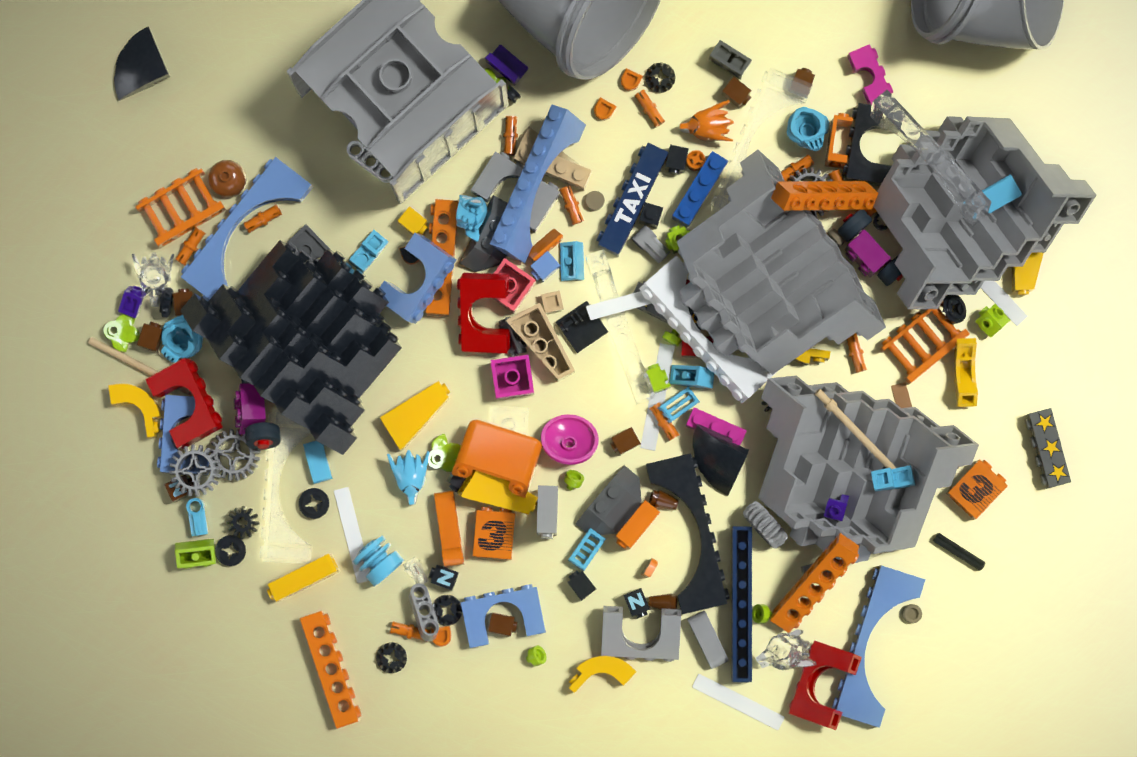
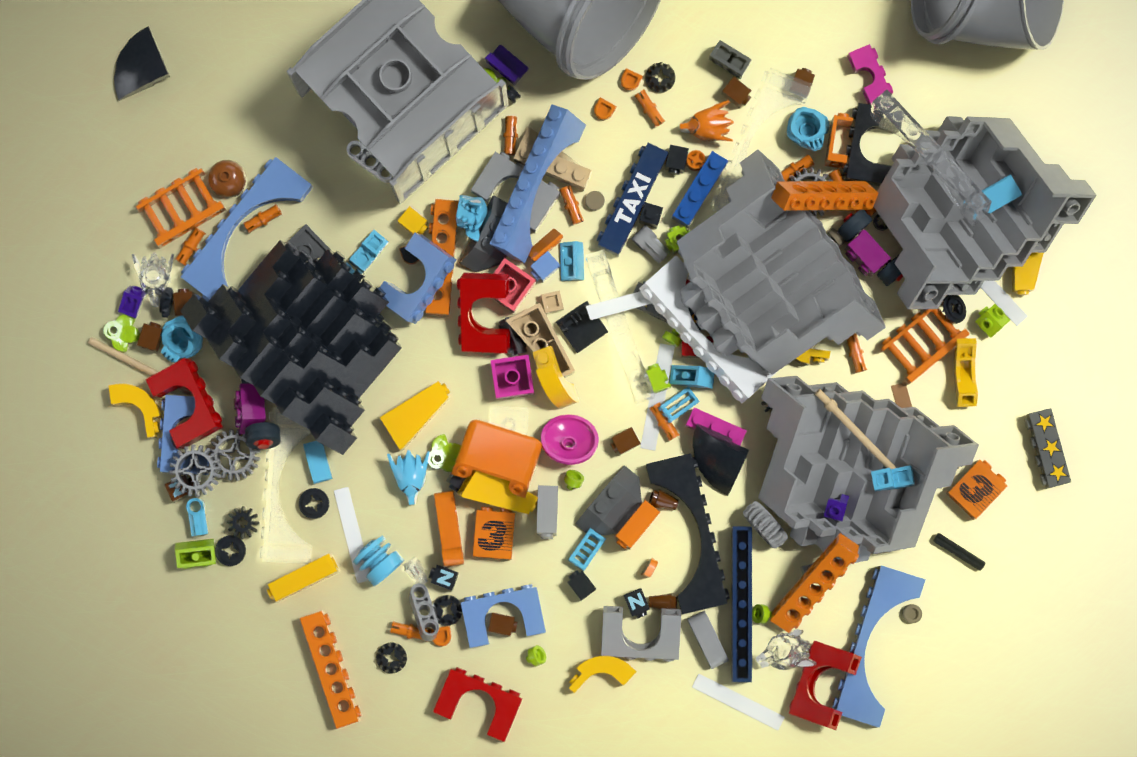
(459, 683): none -> red arch
(554, 384): none -> yellow arch

